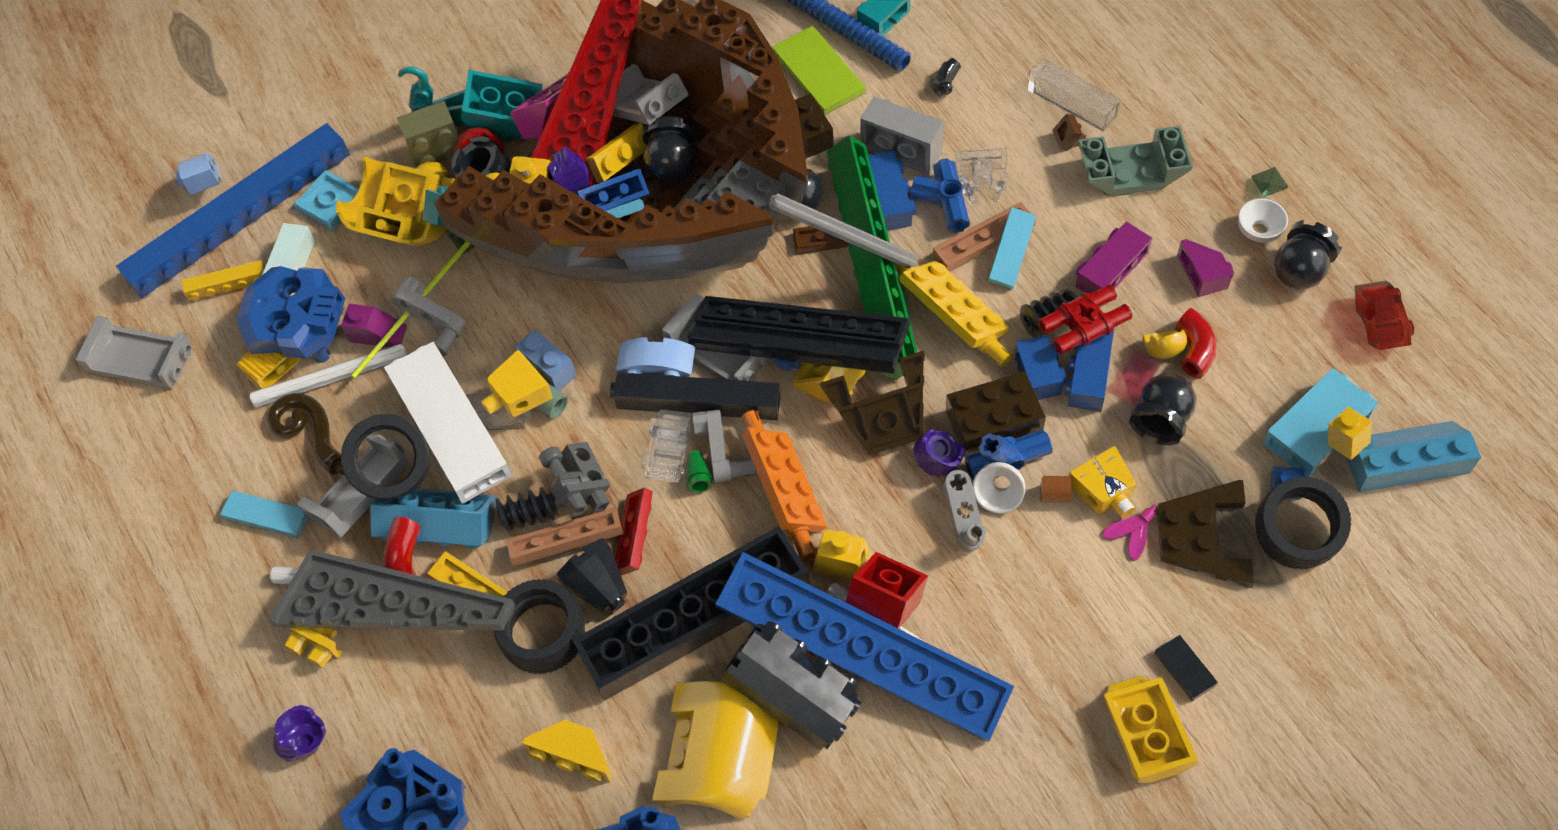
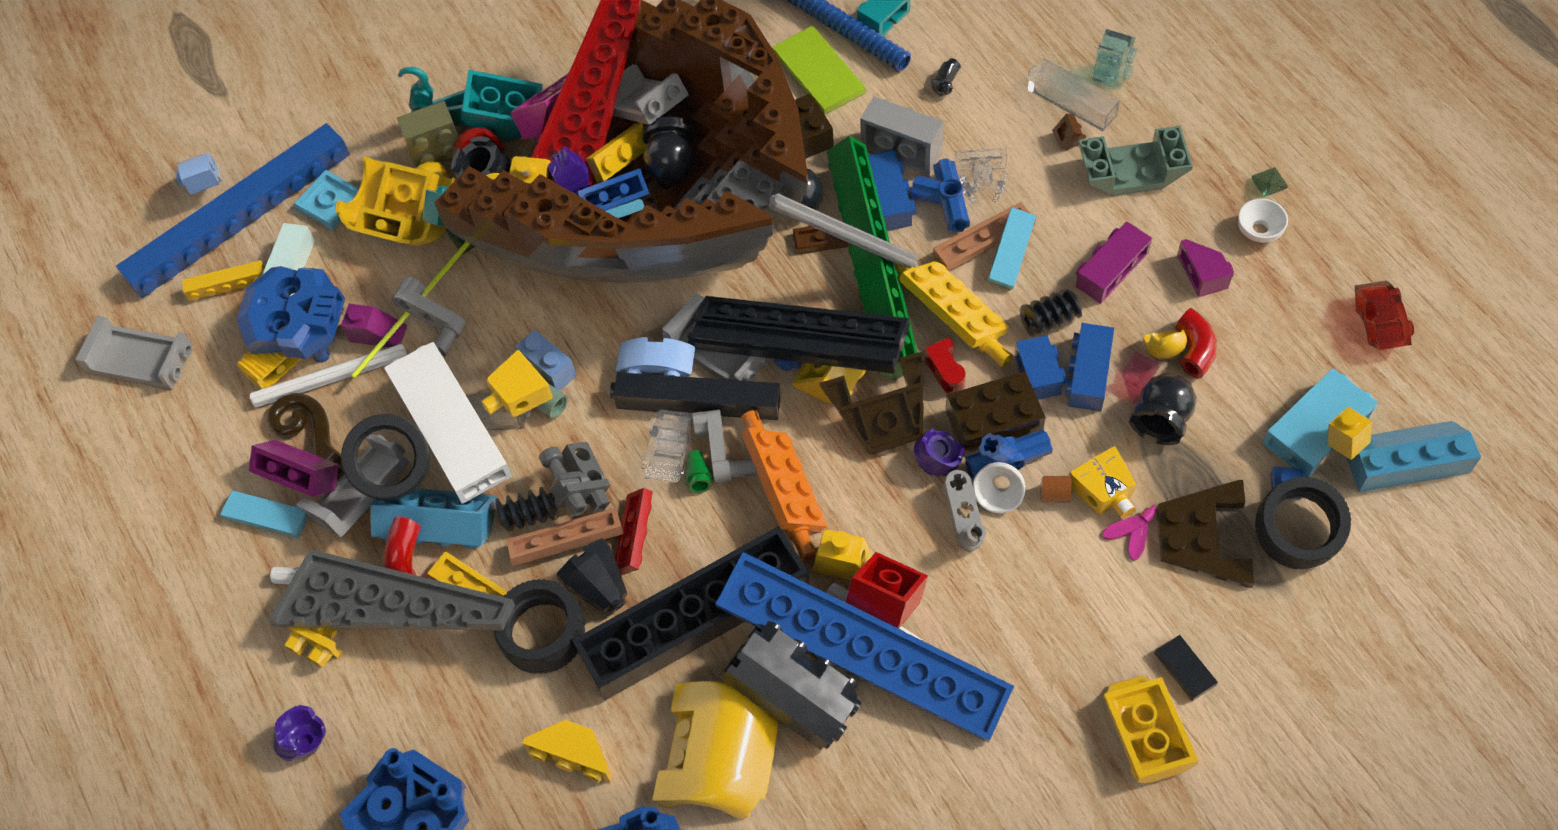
(293, 468): none -> magenta brick
(944, 367): none -> red leg
(1085, 319): red pin -> none
(1114, 59): none -> clear light blue brick
(1306, 255): black tile -> none

